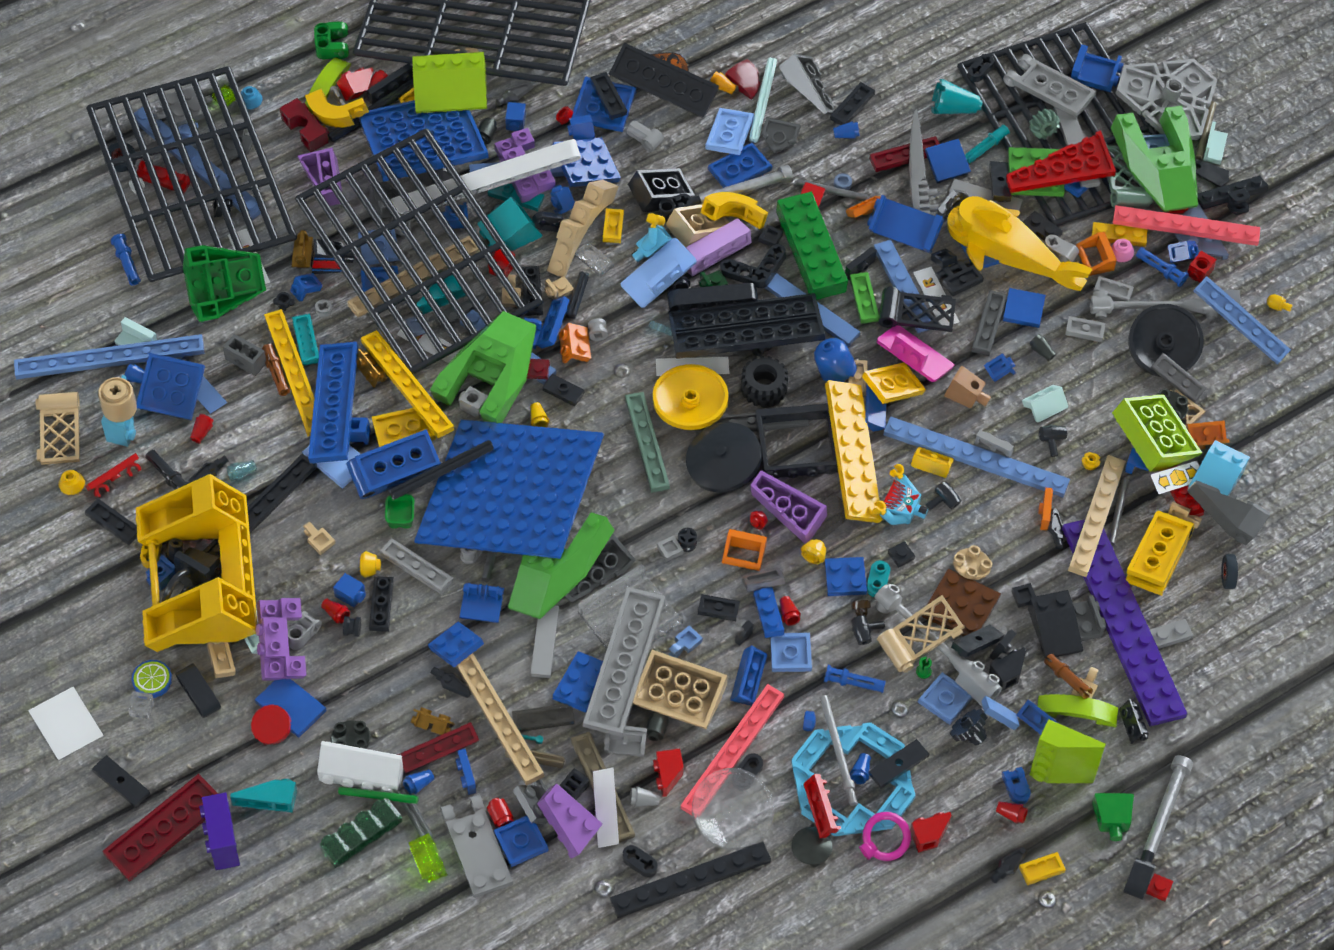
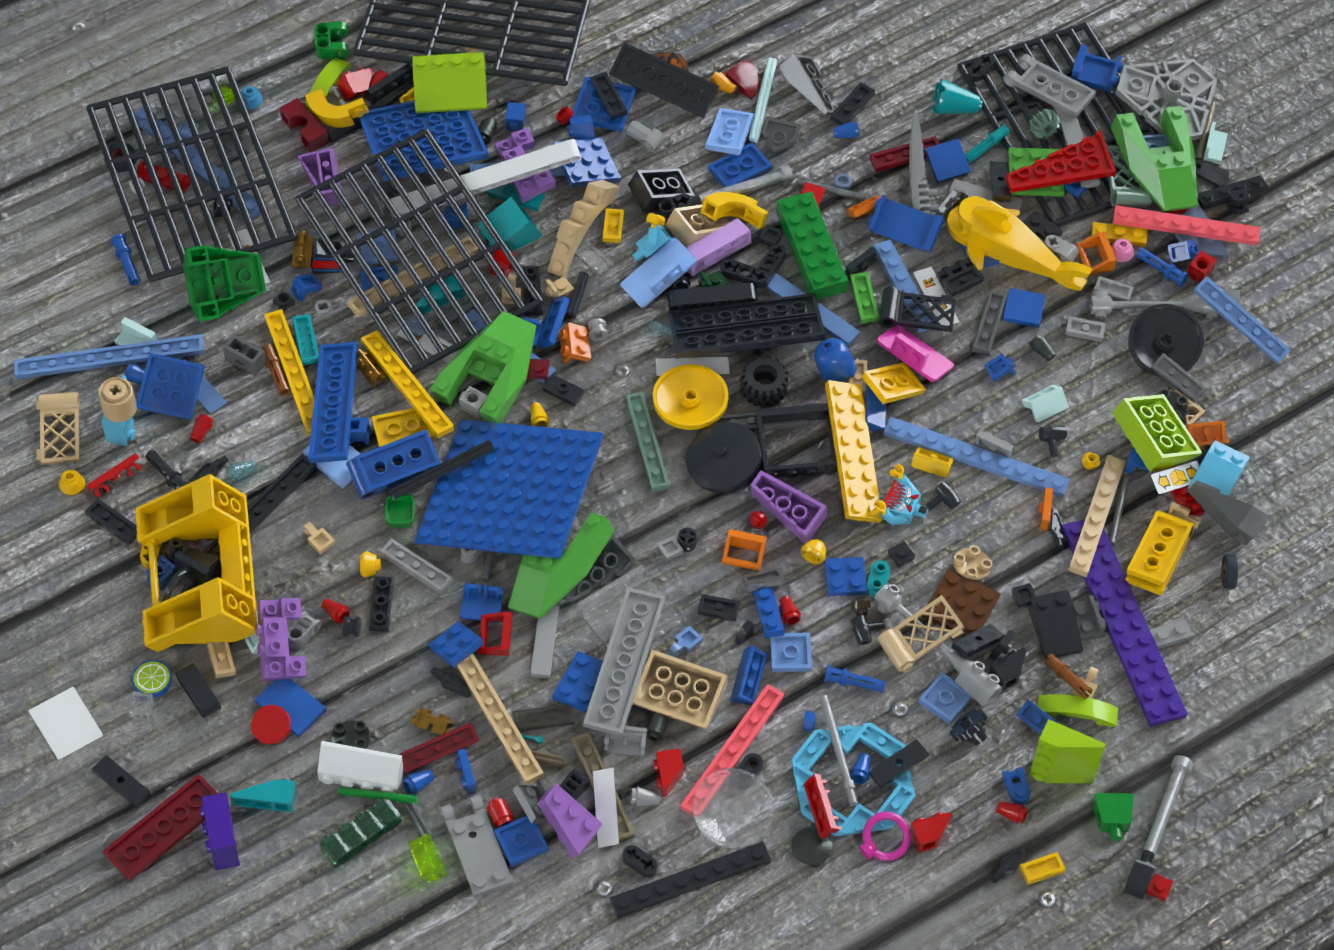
(349, 590): blue brick -> none
(504, 649): none -> red tile
(548, 222): black beam -> none
(561, 199): blue brick -> none
(924, 669): green pin -> none
(943, 258): black plate -> none
(967, 389): medium nougat torso -> none
(1000, 713): medium blue tile -> none
(1131, 716): black hinge -> none
(1278, 303): yellow cylinder -> none

